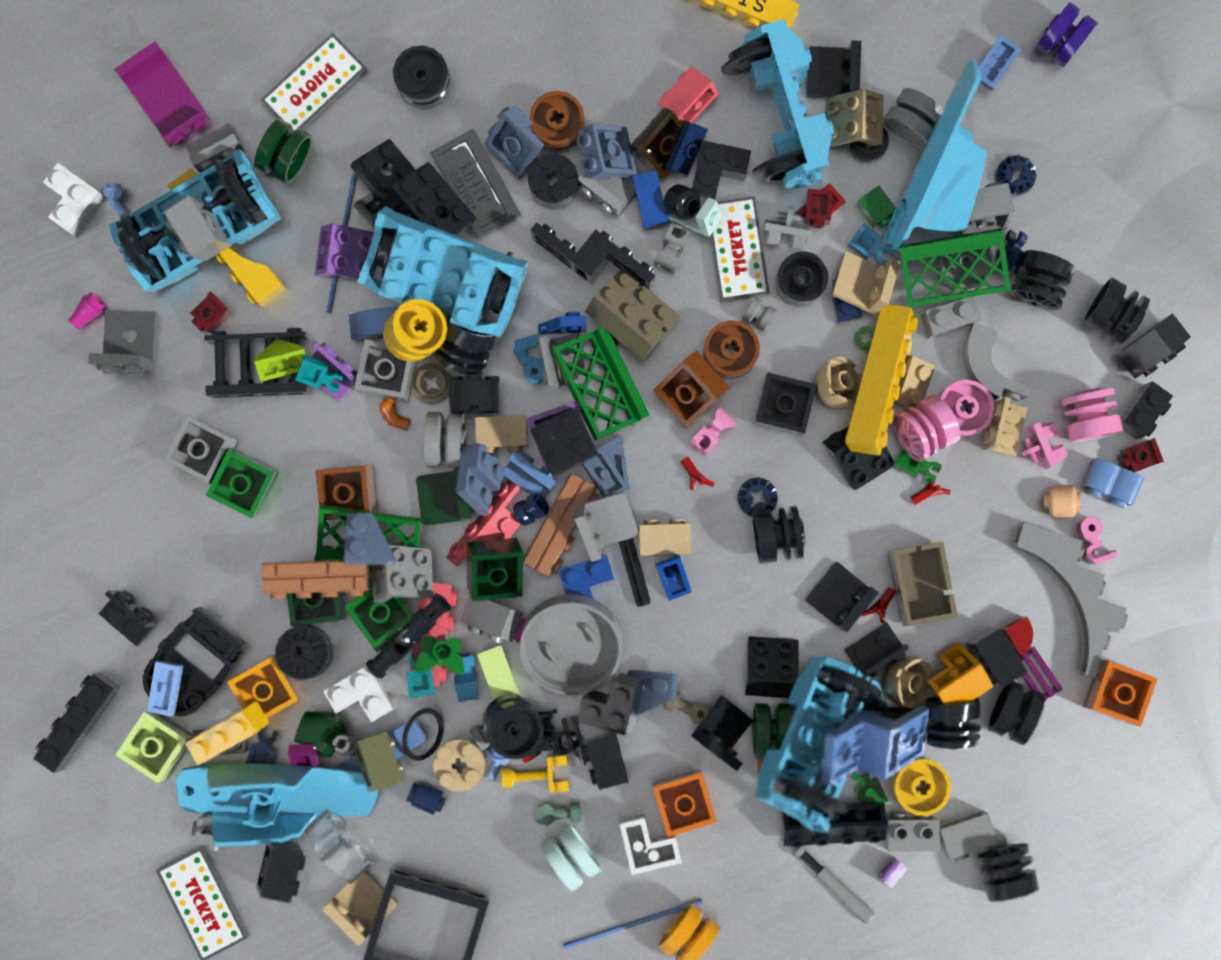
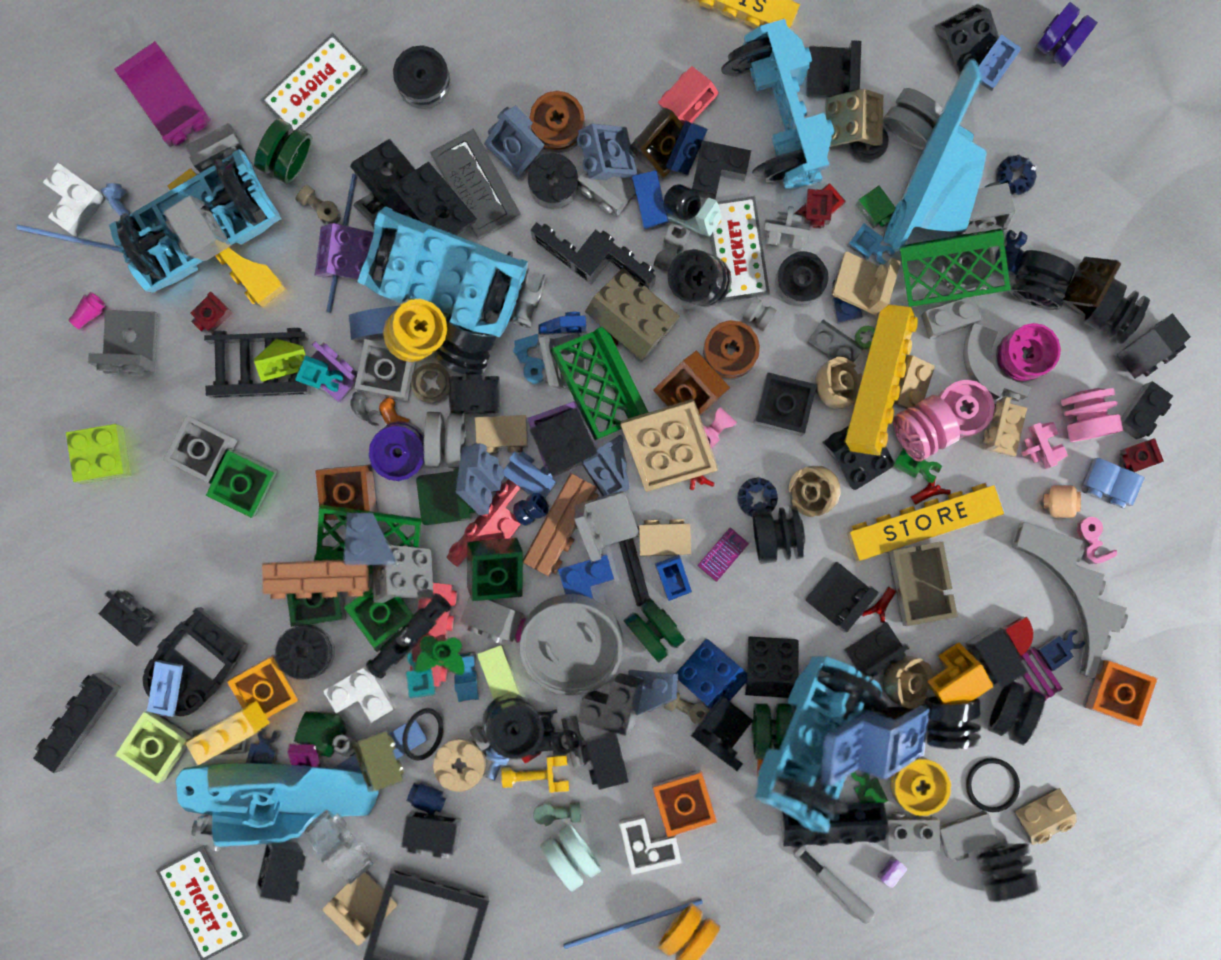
(69, 238): none -> medium blue axle
(98, 454): none -> lime brick
(326, 210): none -> dark tan leg
(358, 407): none -> dark grey arm
(387, 461): none -> dark purple wheel
(431, 834): none -> black brick
(526, 303): none -> light grey piece
(655, 629): none -> dark green wheel
(669, 445): none -> tan plate
(688, 271): none -> black wheel
(711, 674): none -> blue bracket
(723, 554): none -> magenta tile
(814, 490): none -> tan cylinder
(835, 342): none -> dark grey plate
(924, 523): none -> yellow brick
(969, 35): none -> black bracket
(969, 786): none -> black tyre
(1041, 347): none -> dark pink wheel
(1047, 817): none -> tan bracket
(1057, 651): none -> dark blue plate
(1090, 283): none -> dark brown bracket

